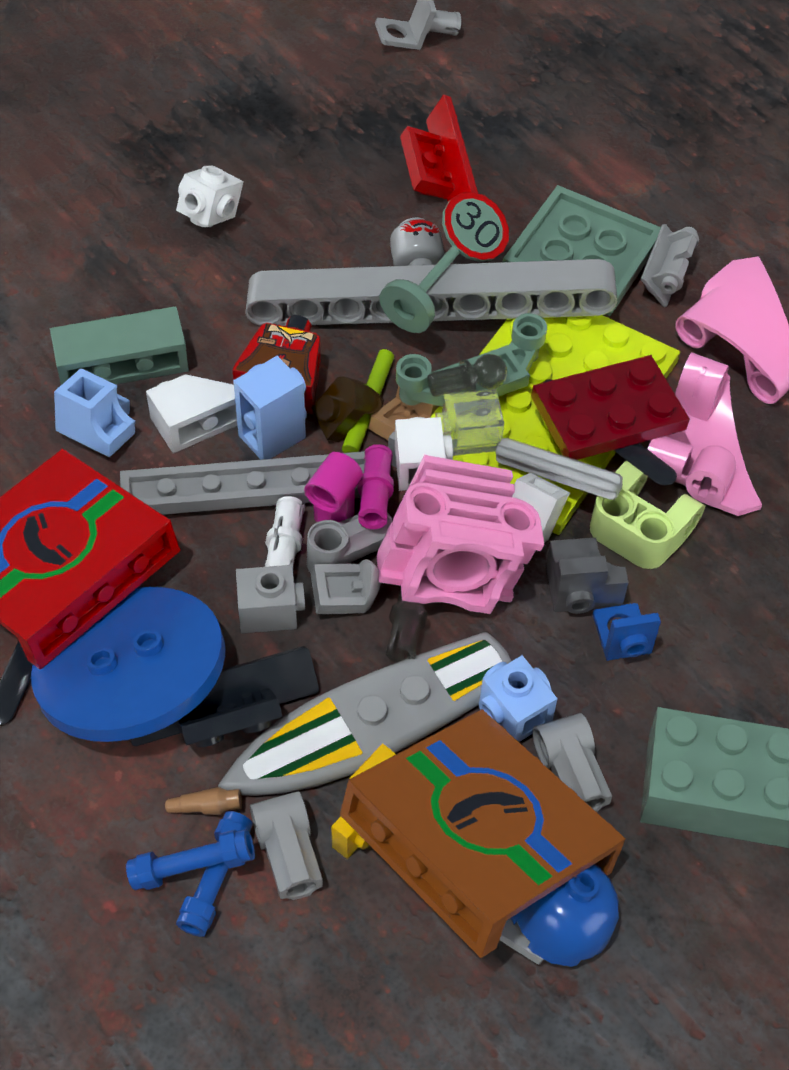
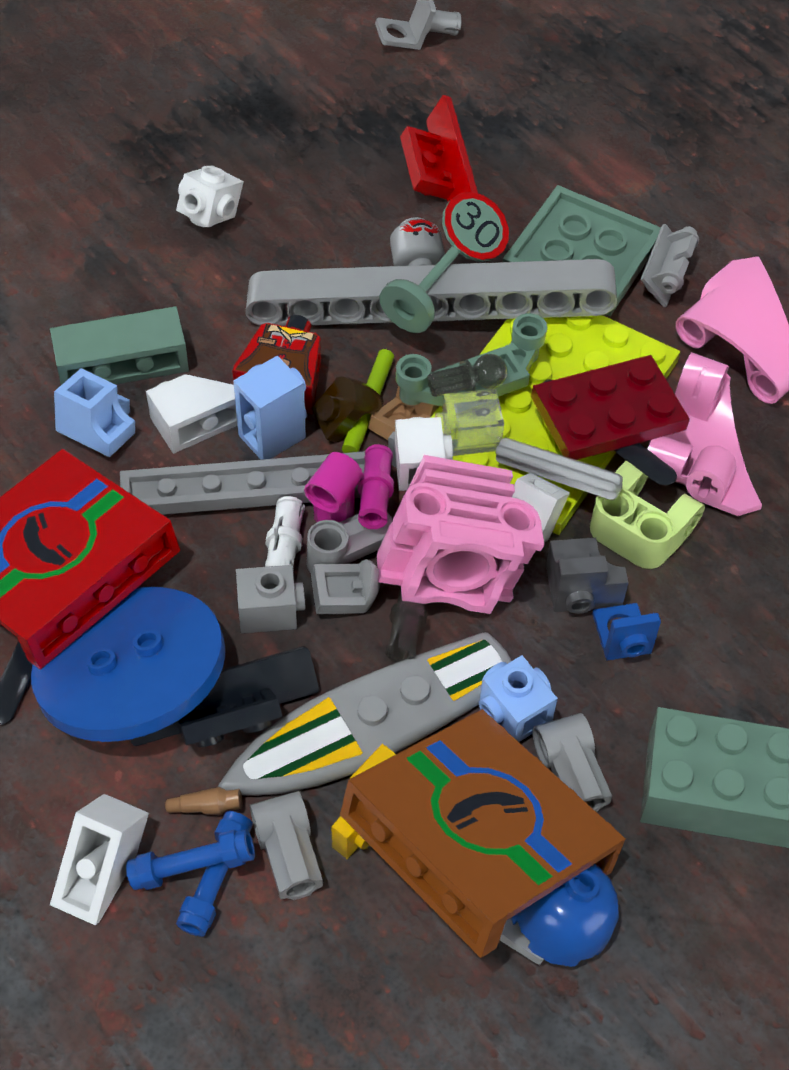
(96, 857): none -> white slope

